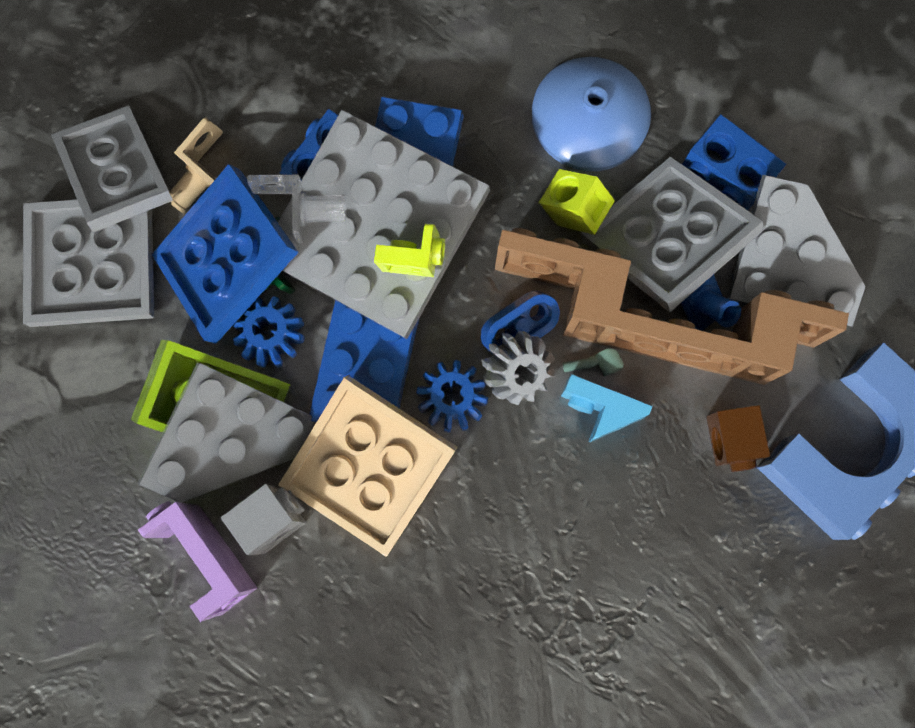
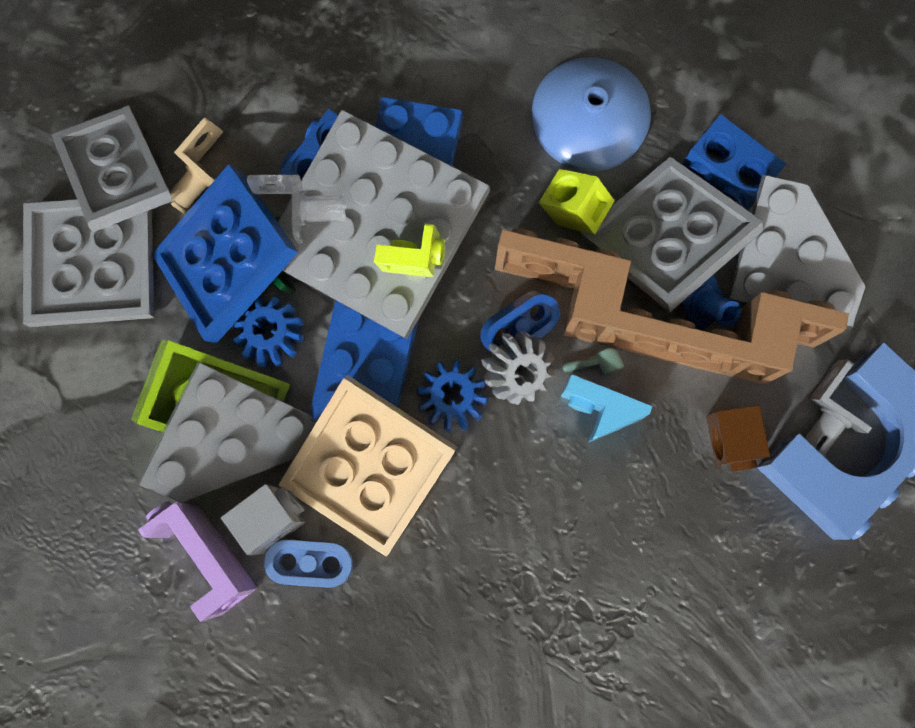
(309, 563): none -> medium blue plate
(834, 416): none -> light grey bracket

